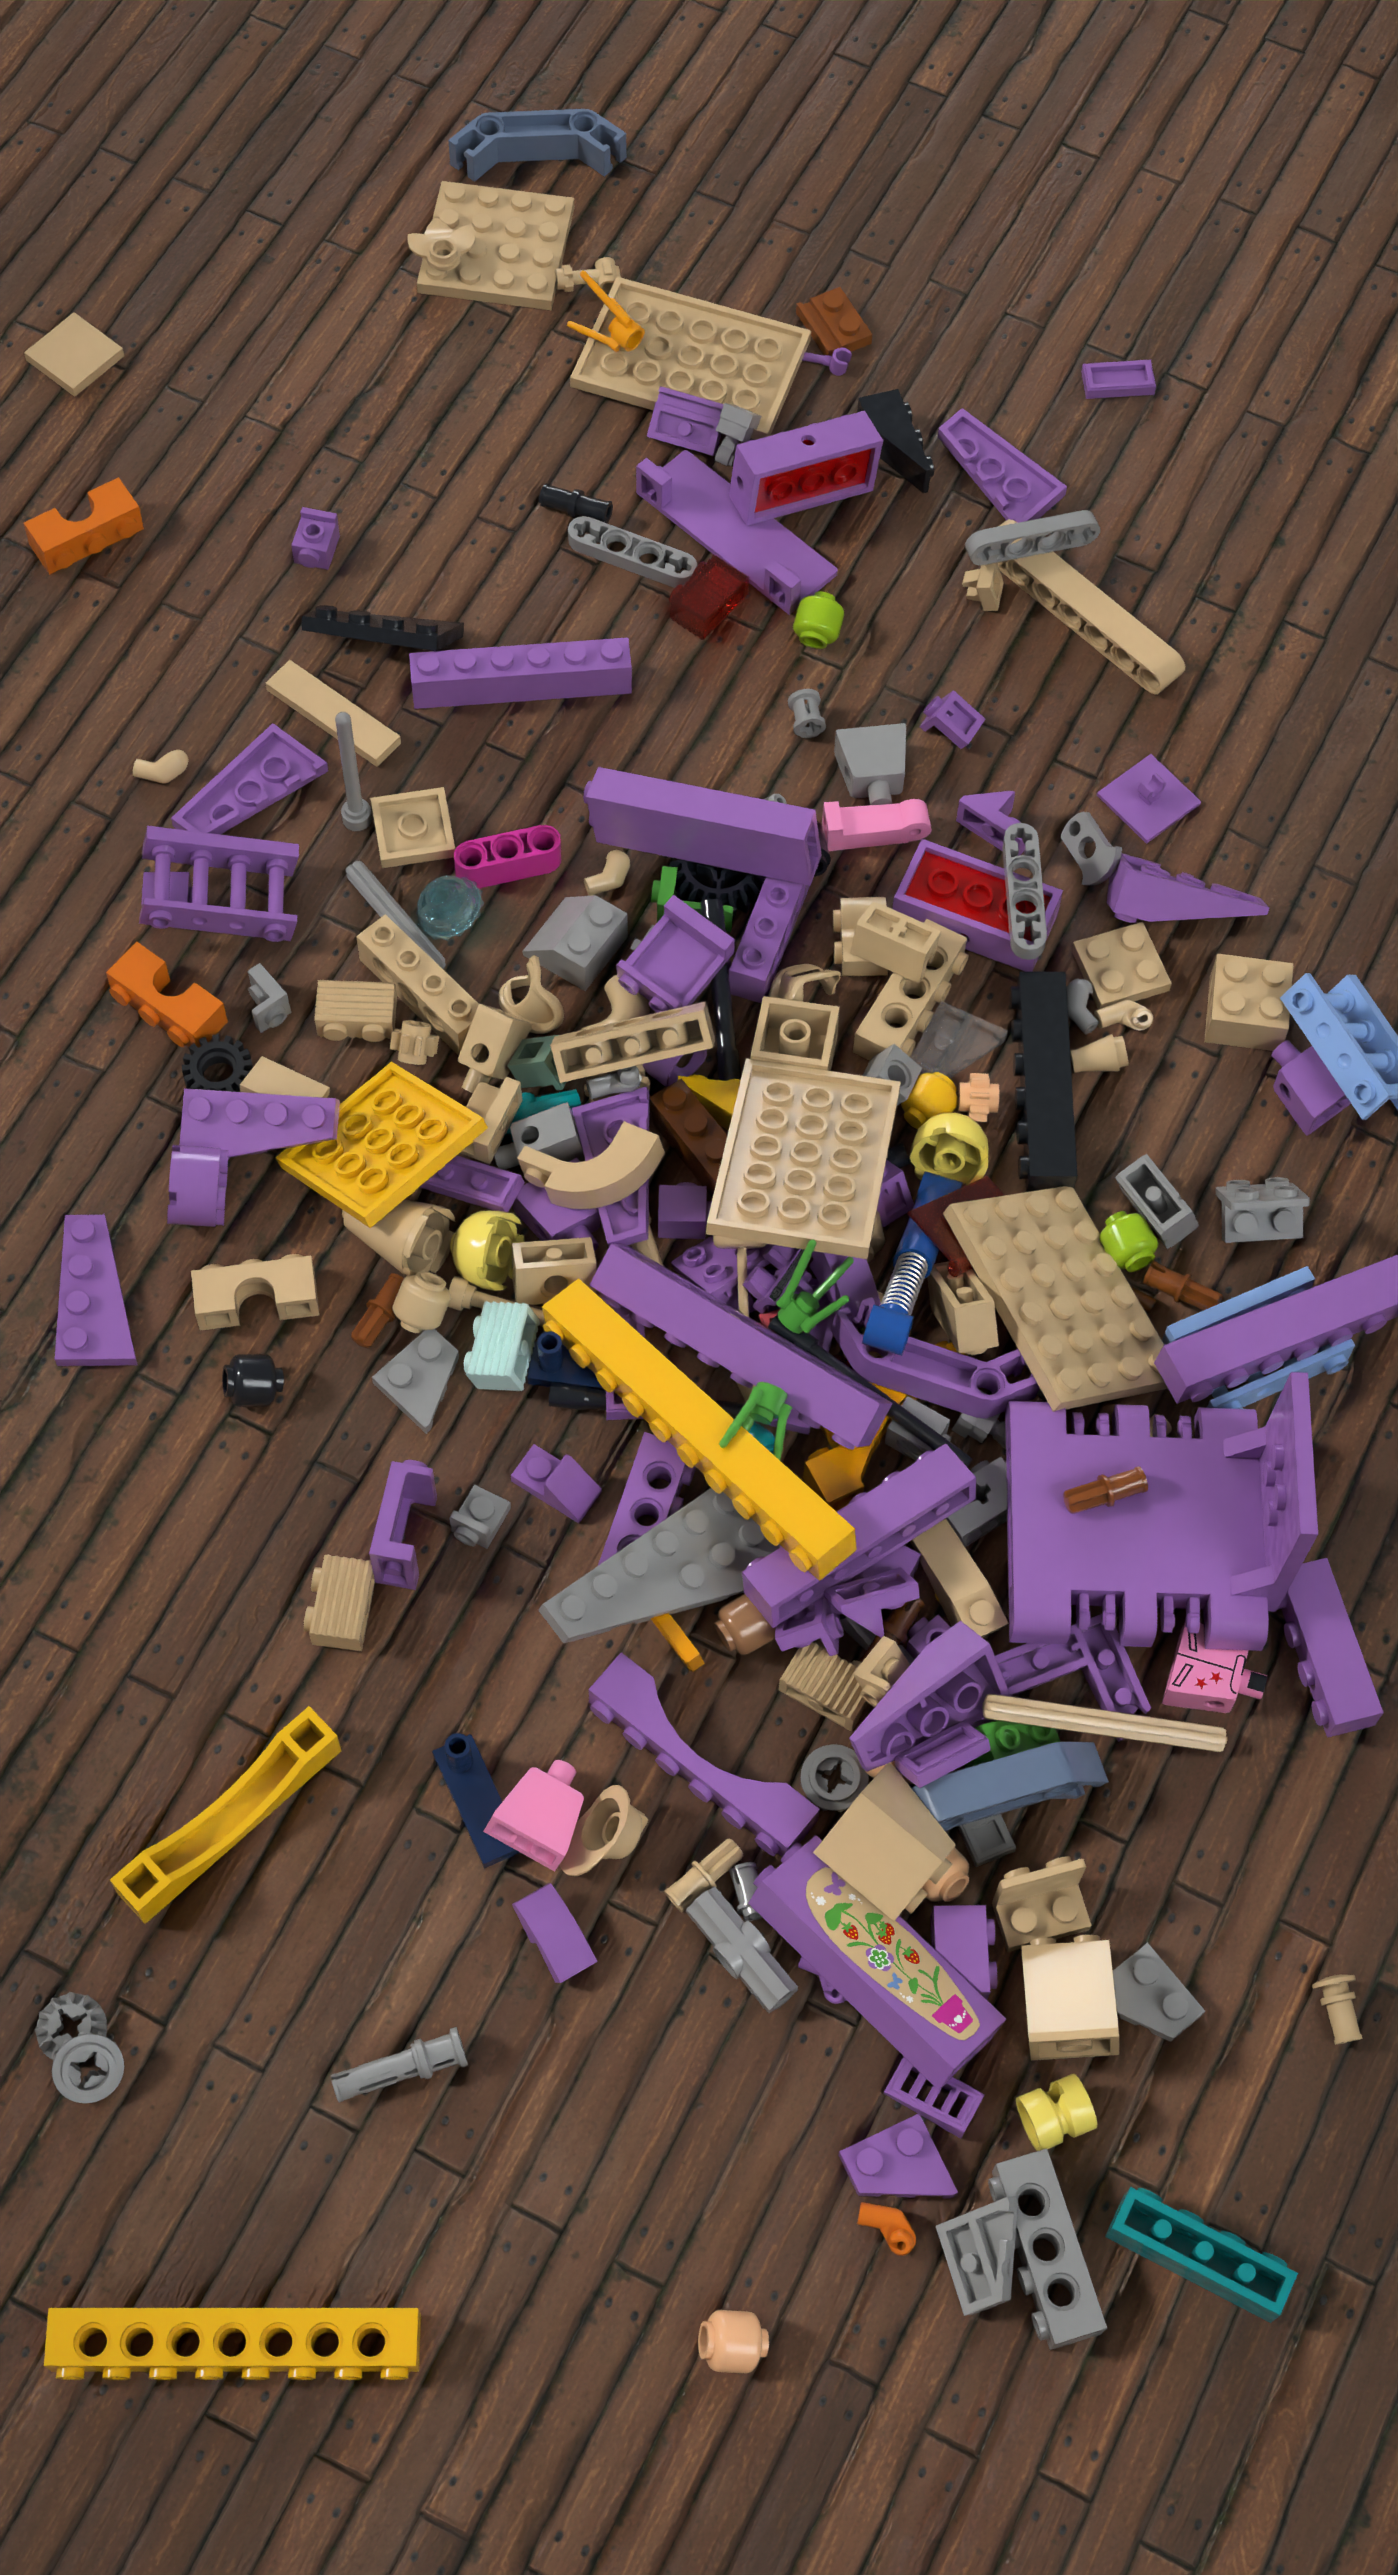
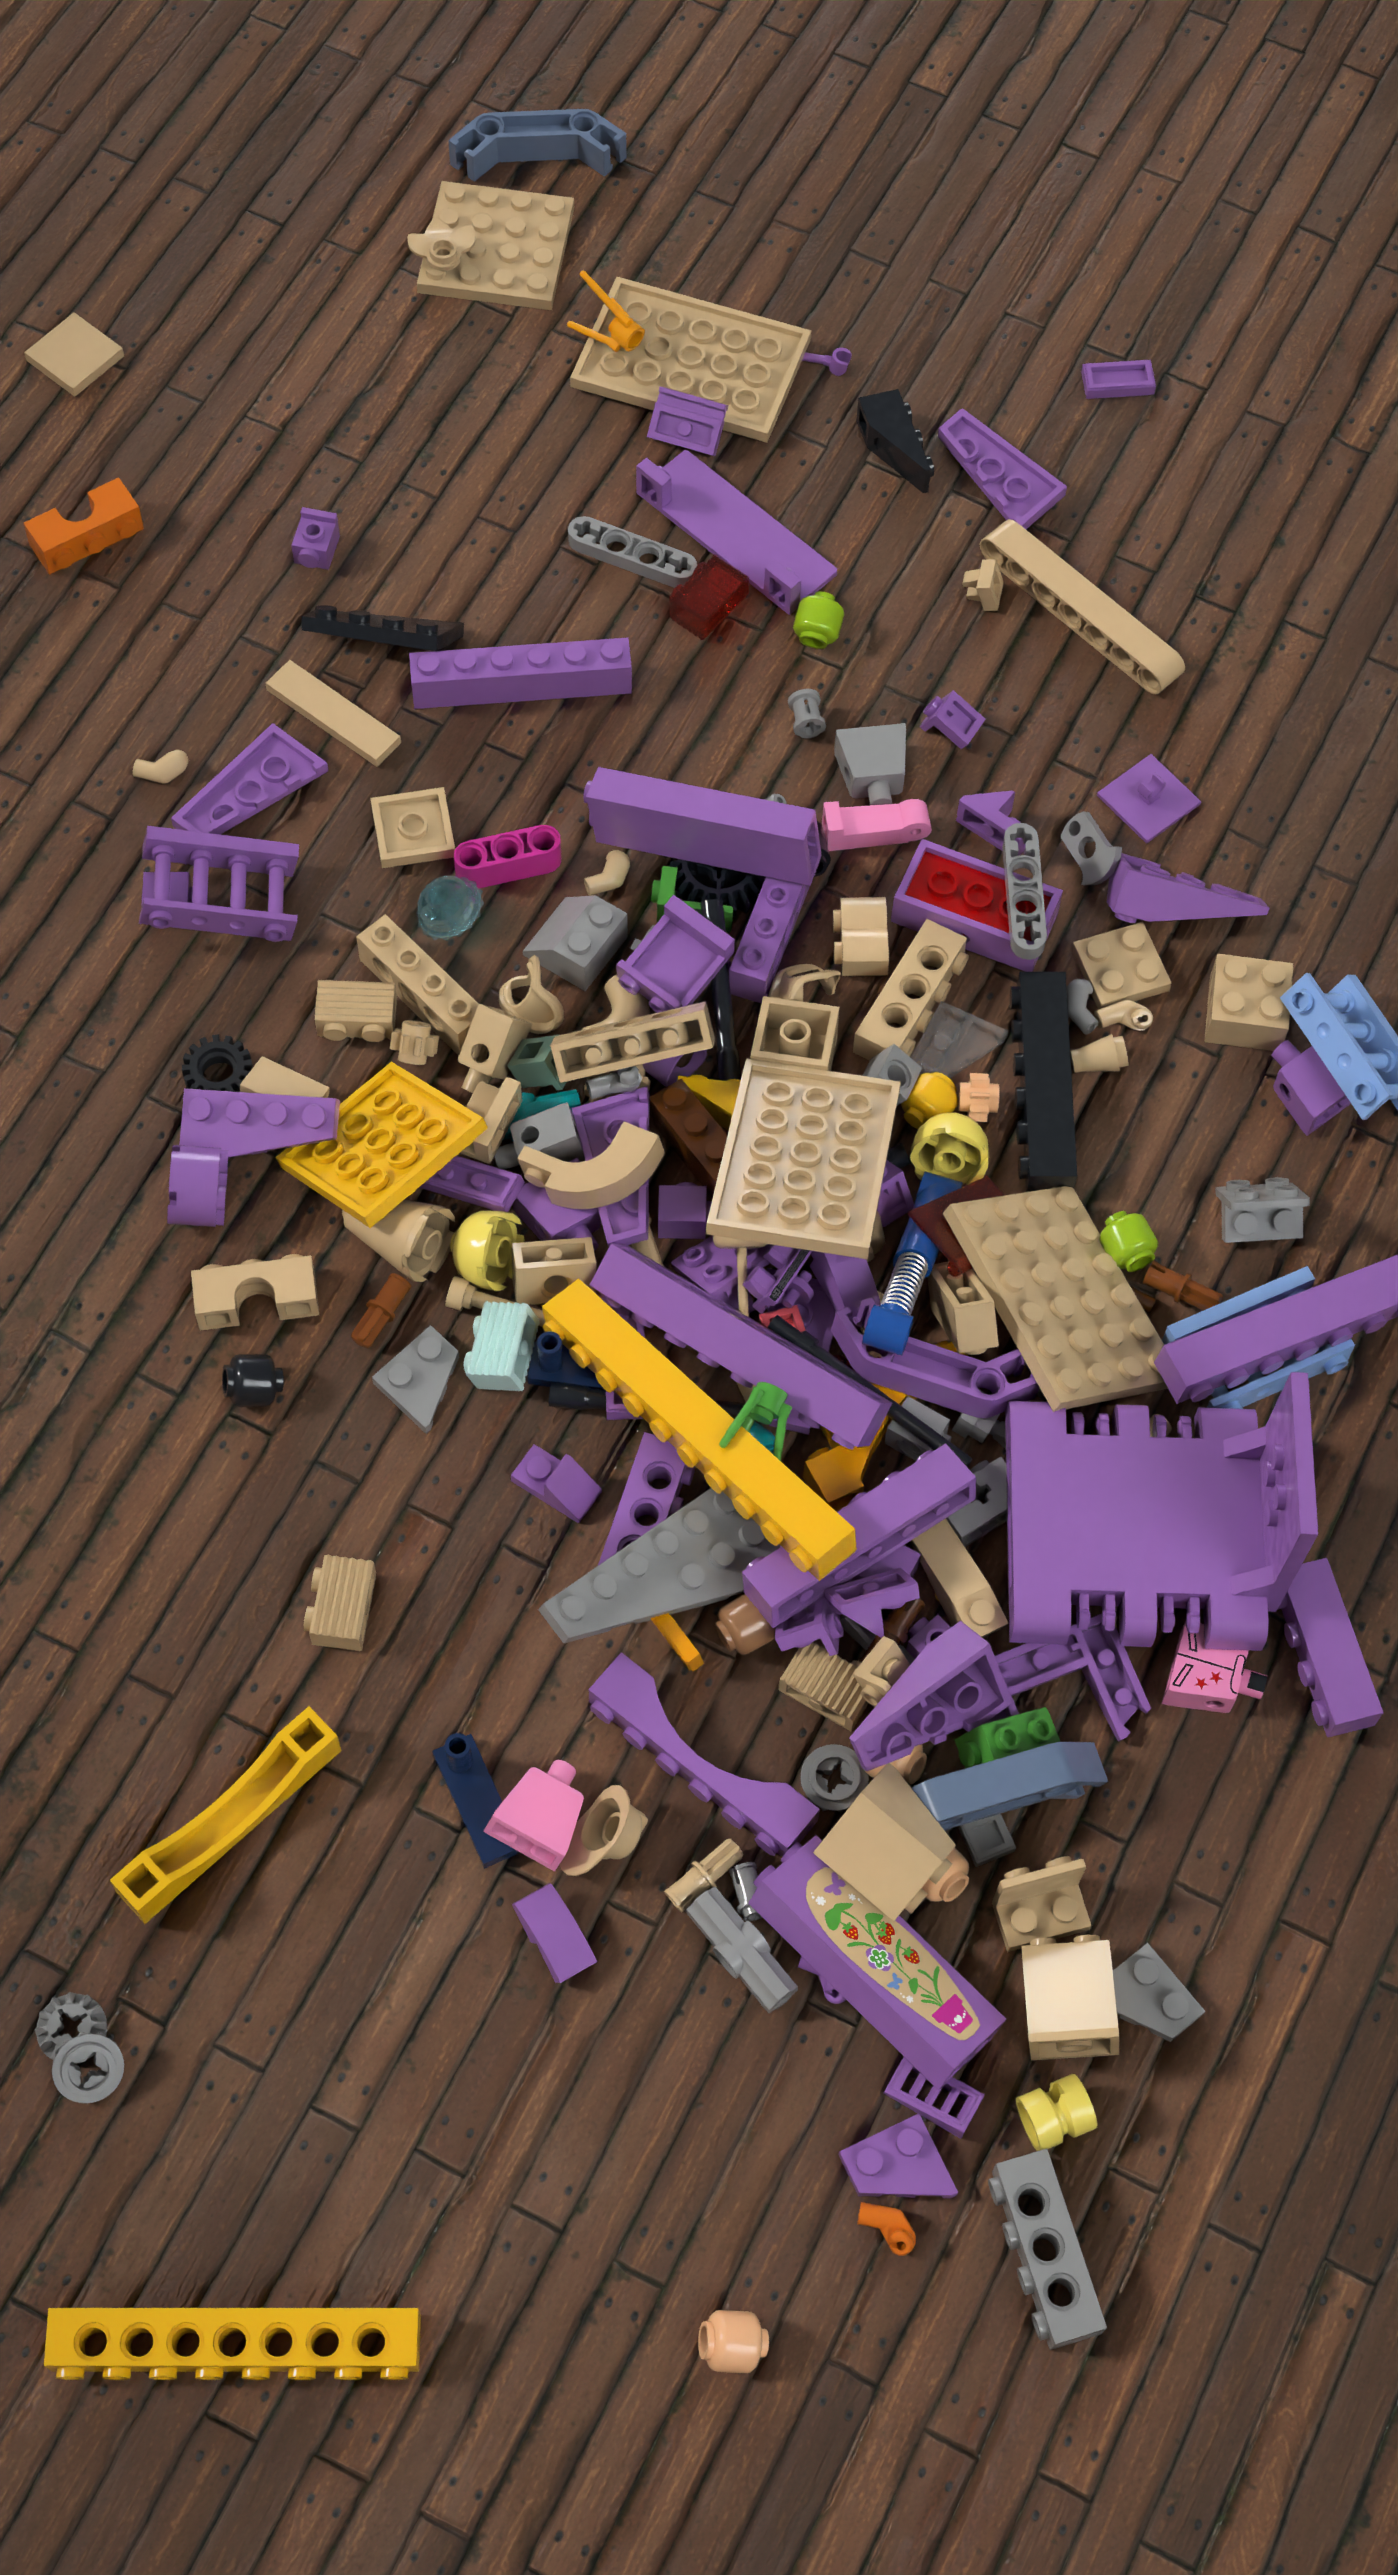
(91, 1302): medium lavender wing -> none
(186, 1017): orange arch -> none
(270, 998): light grey bracket -> none
(355, 811): light grey piece -> none
(384, 904): light grey axle -> none
(390, 1558): medium lavender panel -> none
(420, 2060): light grey pin -> none
(421, 1302): tan head -> none
(479, 1517): light grey bracket -> none
(575, 503): black pin -> none
(603, 274): tan bar -> none
(737, 426): light grey piece -> none
(800, 1310): bright green plant -> none
(805, 467): medium lavender brick -> none
(834, 322): dark orange plate -> none
(895, 941): tan hinge -> none
(942, 1754): medium lavender tile -> none
(962, 1939): medium lavender slope -> none
(981, 2254): light grey wing -> none
(1069, 531): light grey beam -> none
(1104, 1722): tan axle -> none
(1105, 1490): dark orange axle -> none
(1157, 1201): light grey brick -> none
(1202, 2254): teal brick -> none
(1340, 2007): tan pin -> none

